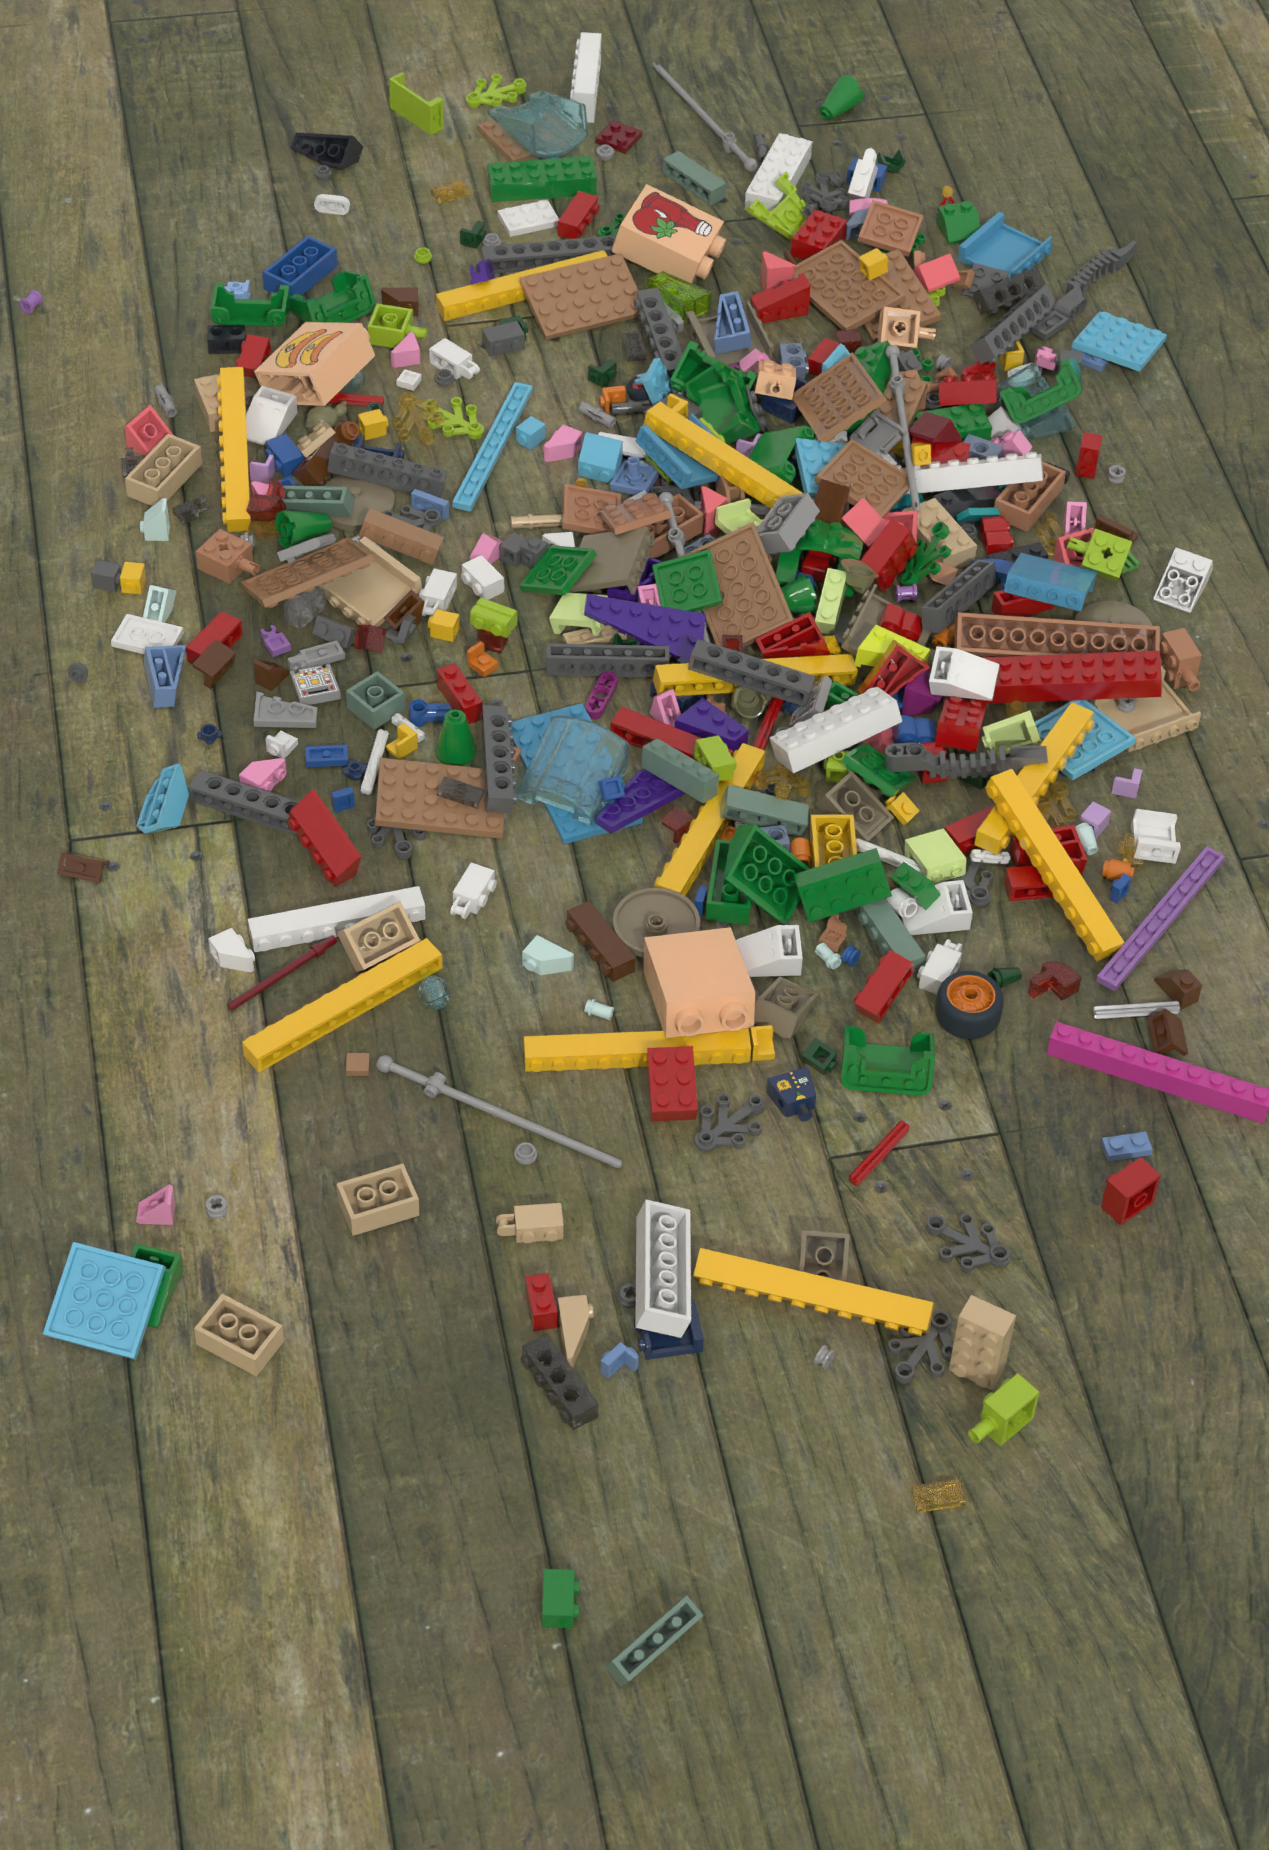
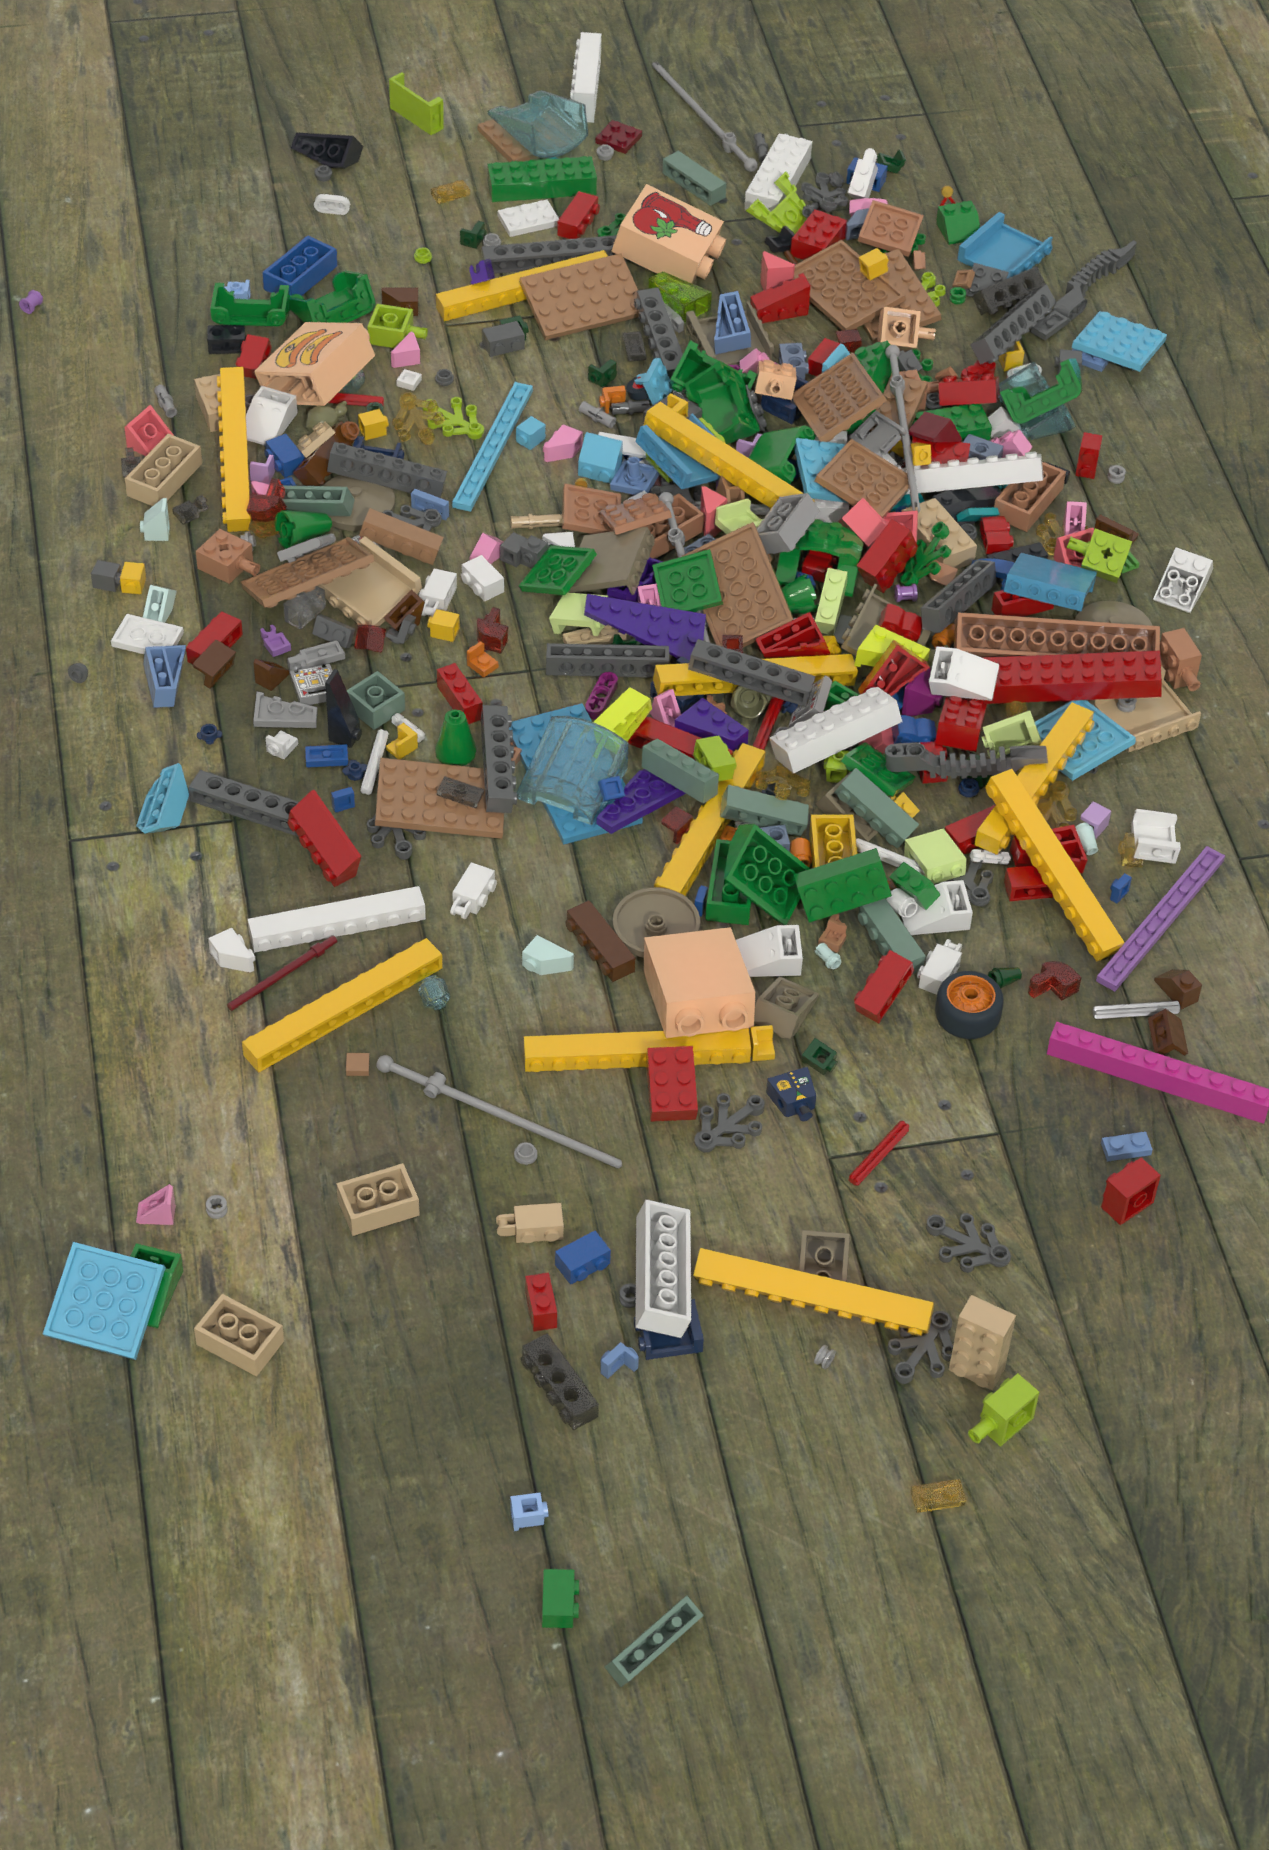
(82, 866): reddish brown panel -> none
(264, 774): bright pink slope -> none
(341, 714): none -> black wedge
(378, 936): tan brick -> none
(421, 712): blue piece -> none
(454, 358): white brick -> none
(477, 98): lime plant -> none
(493, 617): lime brick -> none
(527, 1510): none -> light blue brick
(574, 1324): tan slope -> none
(582, 1257): none -> blue brick
(598, 1009): light aqua pin -> none
(625, 713): none -> neon yellow wedge
(780, 242): none -> black bracket
(831, 501): reddish brown panel -> none
(841, 97): green cone -> none
(851, 956): blue bush -> none
(858, 574): olive piece -> none
(876, 808): none -> sand green brick
(888, 1067): green windscreen -> none
(937, 273): coral slope -> none
(943, 362): light grey bush -> none
(957, 295): none -> green bush
(968, 787): none -> dark blue plate
(1045, 358): bright pink slope -> none
(1115, 869): orange brick -> none
(1127, 787): lavender panel -> none

